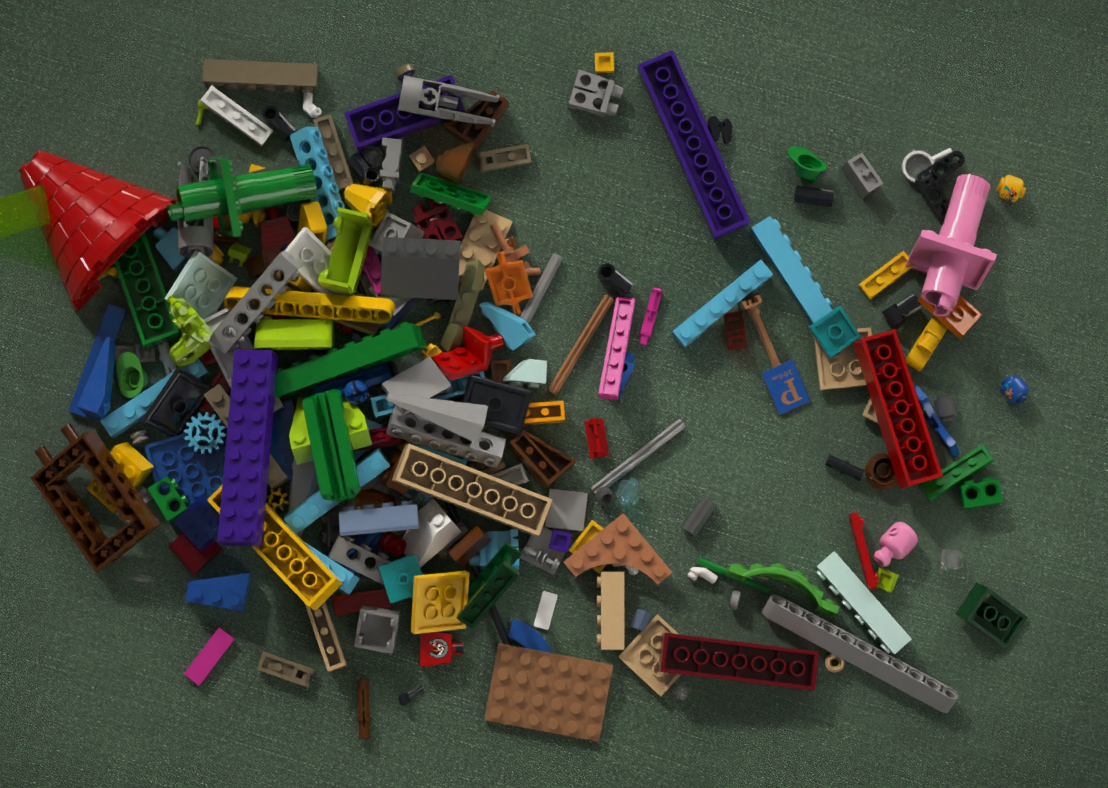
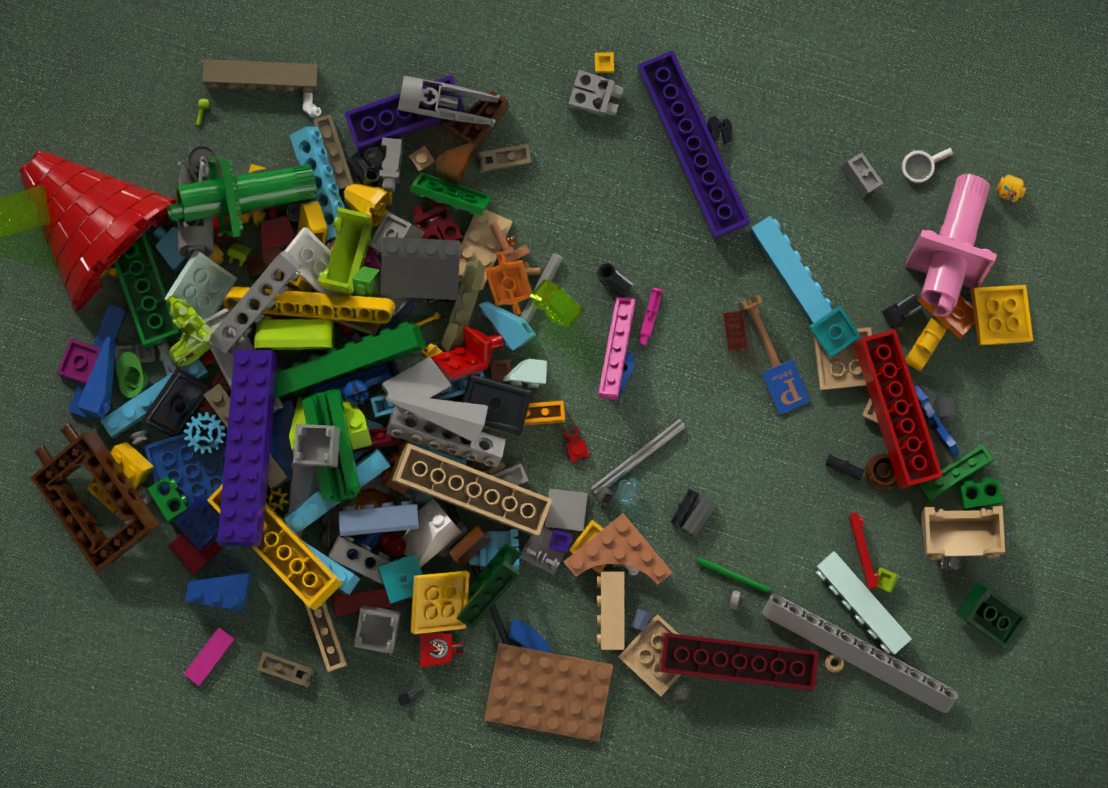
(78, 361): none -> magenta tile
(236, 116): white plate -> none
(279, 123): black piece -> none
(316, 445): none -> light grey container
(364, 733): reddish brown pin -> none
(367, 282): none -> bright green slope
(406, 70): dark tan tile -> none
(540, 459): reddish brown wedge -> none
(545, 610): white sticker -> none
(556, 303): none -> clear neon green brick
(577, 447): none -> red plate
(580, 344): medium nougat axle -> none
(596, 438): red hinge -> none
(684, 508): none -> black pin
(702, 572): white arm -> none
(721, 304): medium azure arch -> none
(793, 578): bright green piece -> none
(806, 163): green piece -> none
(813, 196): black axle -> none
(885, 276): yellow tile -> none
(895, 543): bright pink piece -> none
(932, 184): black beam -> none
(963, 533): none -> tan windscreen
(1002, 315): none -> yellow plate
(1014, 389): blue head -> none

